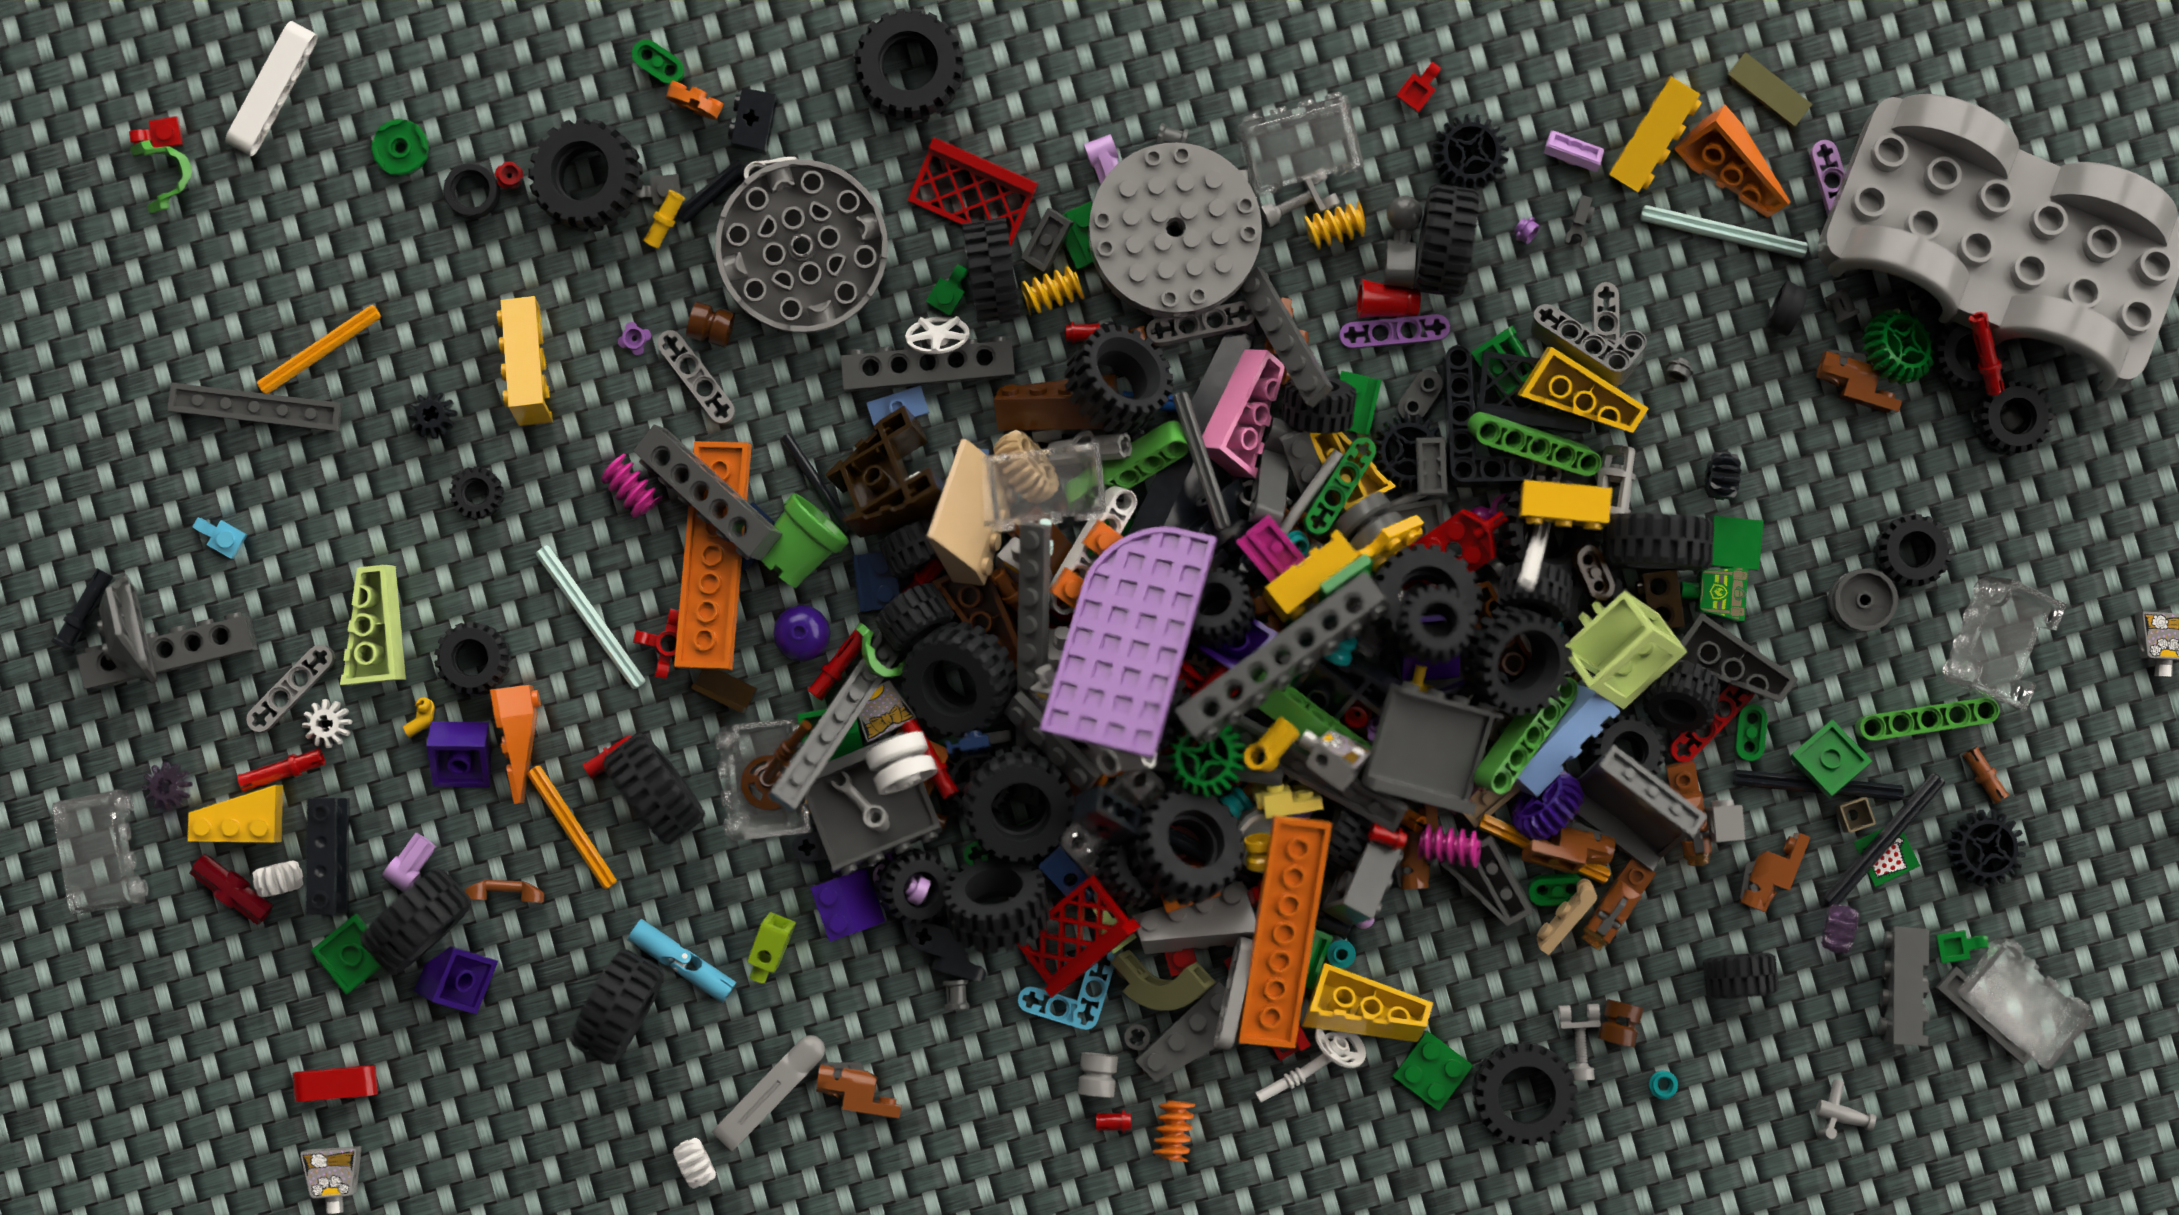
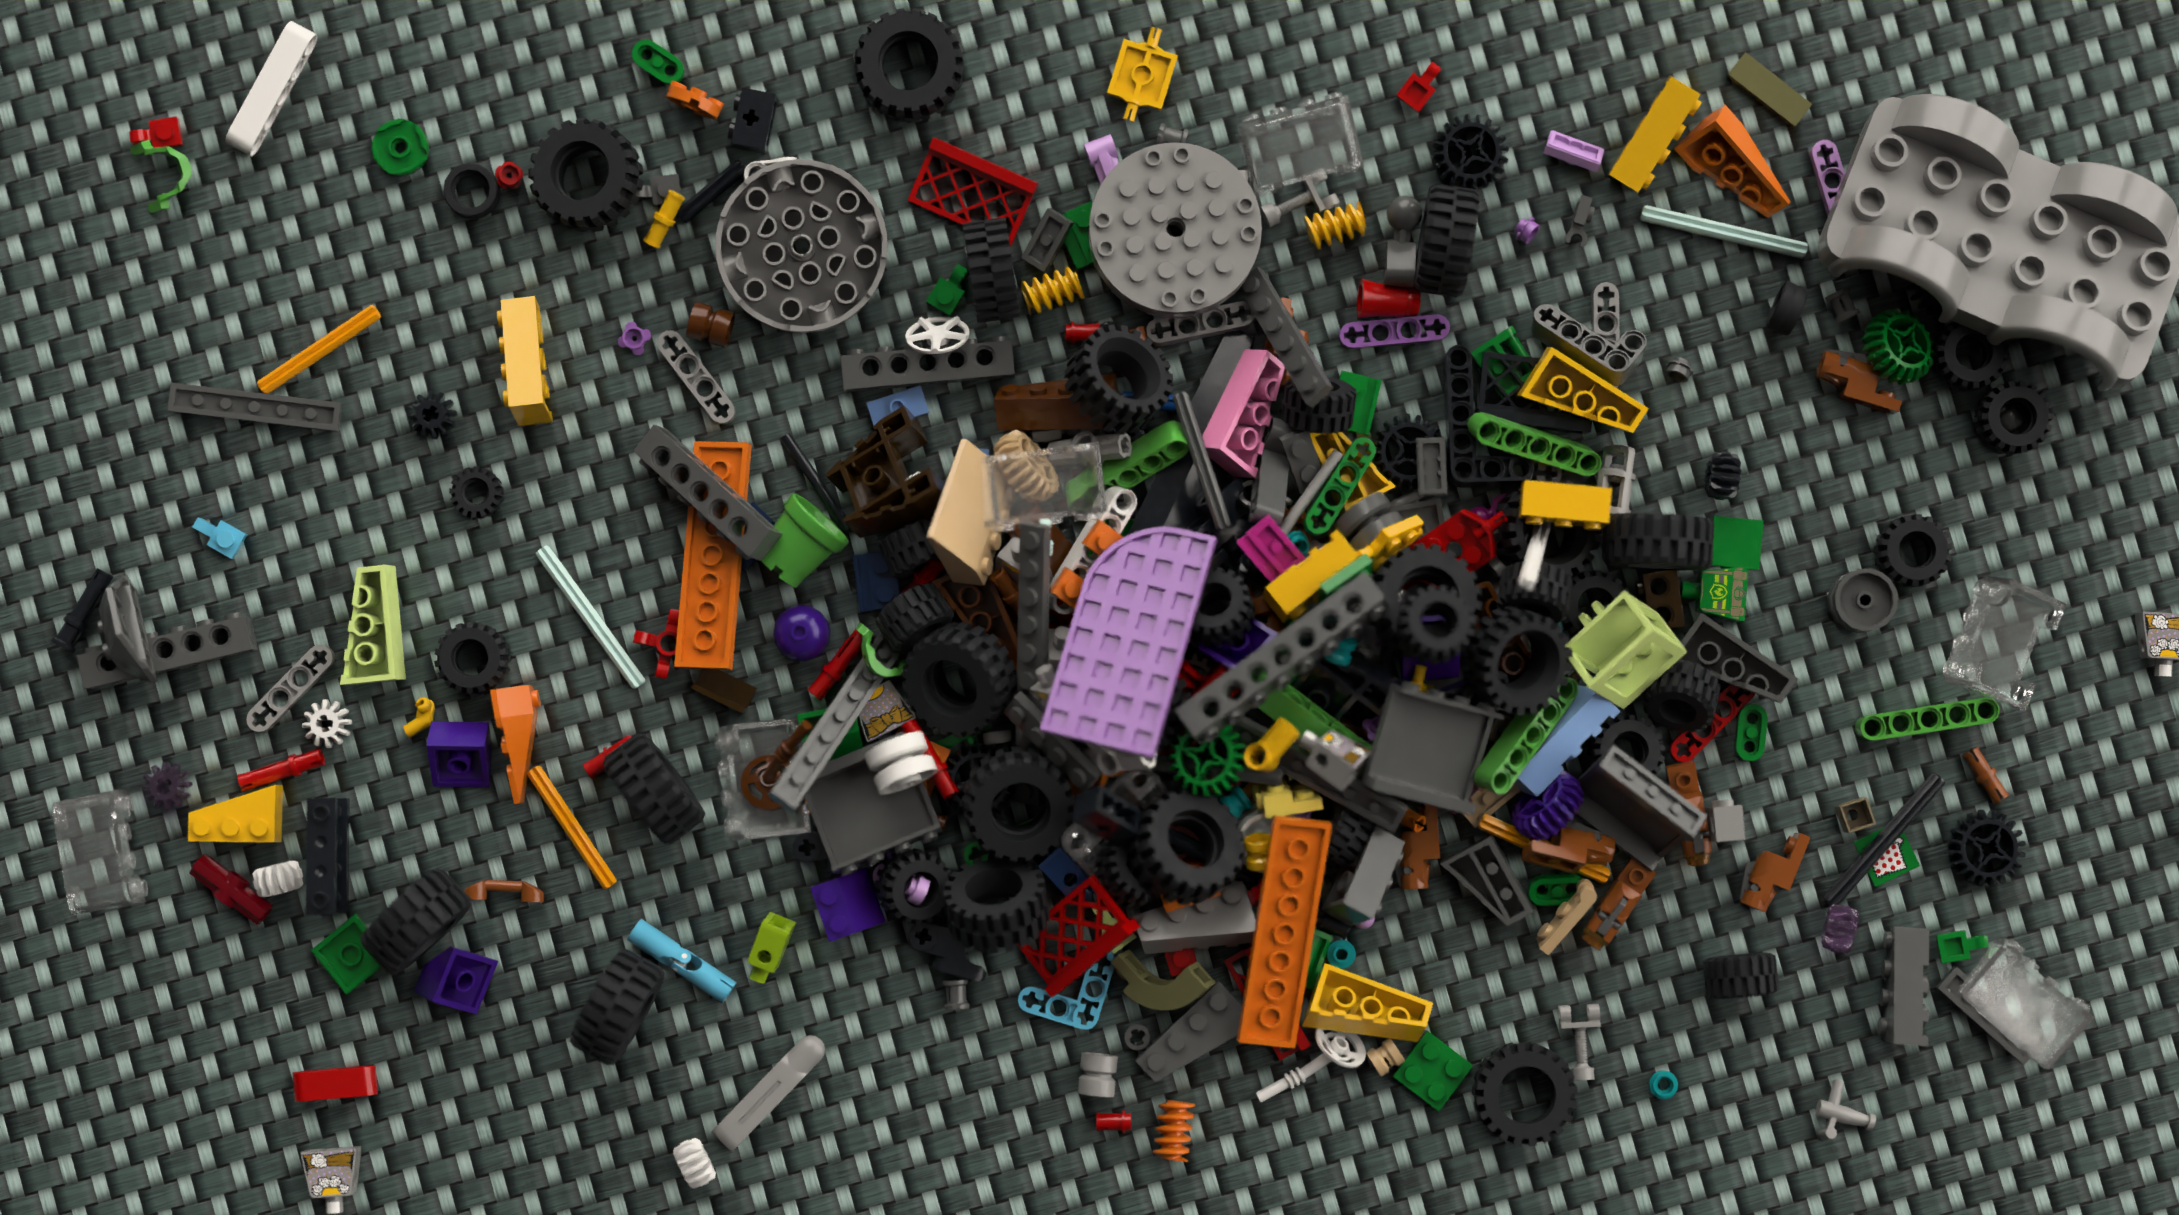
(405, 868): lavender piece -> none
(629, 487): dark pink piece -> none
(857, 1087): dark orange plate -> none
(872, 813): light grey brick -> none
(972, 744): dark blue plate -> none
(1142, 74): none -> yellow plate
(1233, 994): light grey beam -> none
(1358, 721): red plate -> none
(1382, 835): red pin -> none
(1385, 1057): none -> tan wheel
(1420, 395): dark grey plate -> none
(1449, 846): dark pink piece -> none
(1594, 571): dark brown plate -> none
(1620, 1033): reddish brown wheel -> none
(1804, 784): black axle -> none
(1830, 759): green plate -> none
(1985, 347): red pin -> none

